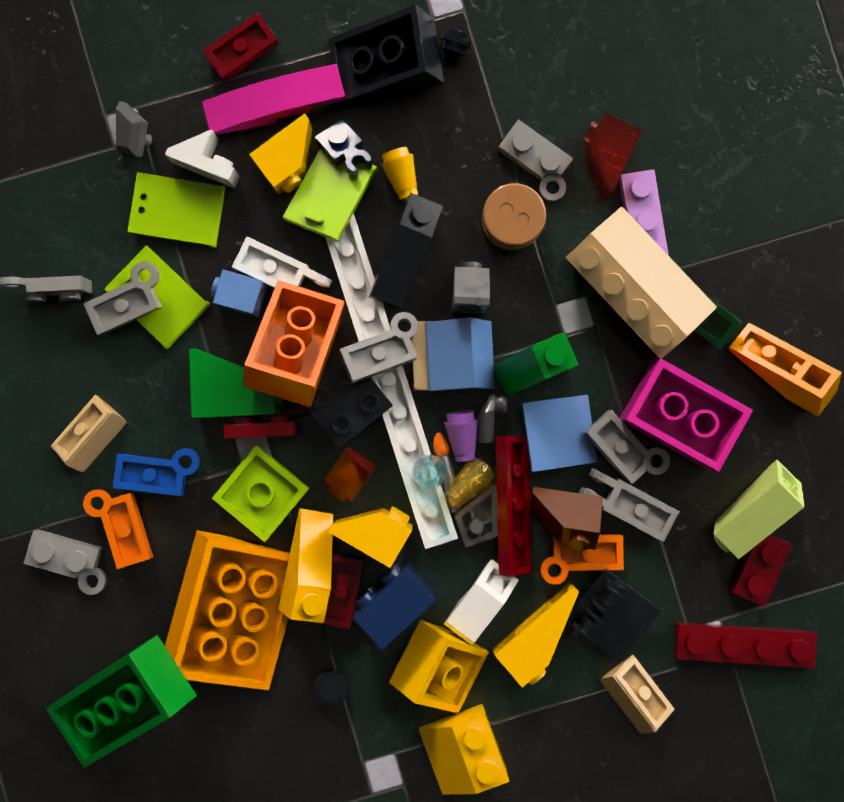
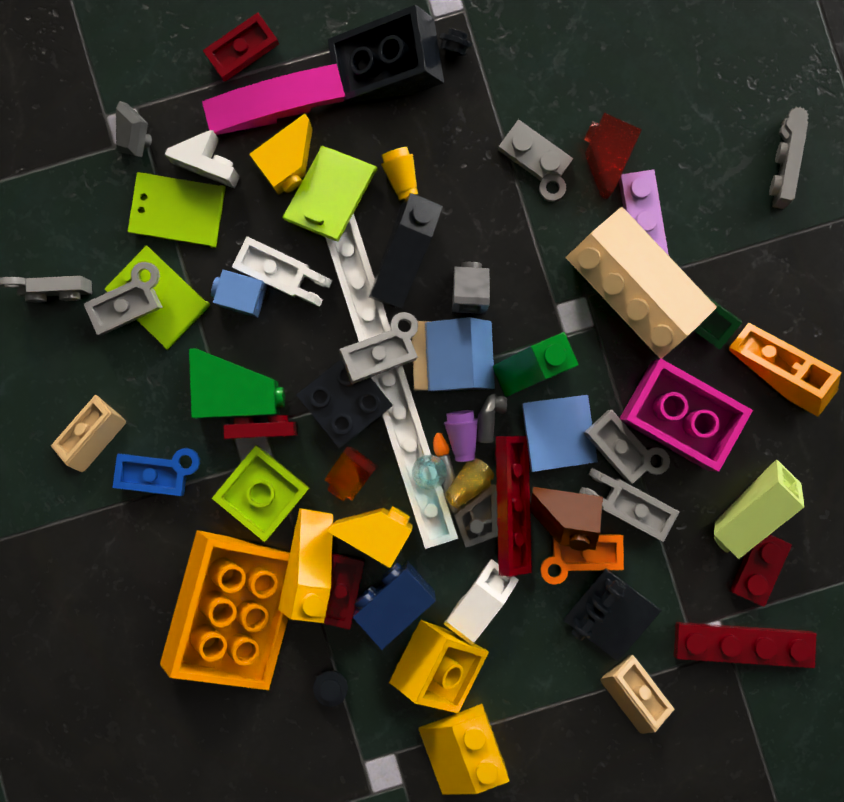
(66, 558): light grey hinge -> none
(121, 702): green brick -> none
(122, 527): orange hinge -> none
(293, 343): orange brick -> none
(343, 145): plate -> none
(513, 216): medium nougat head -> none
(533, 642): yellow slope -> none
(789, 156): none -> light grey hinge

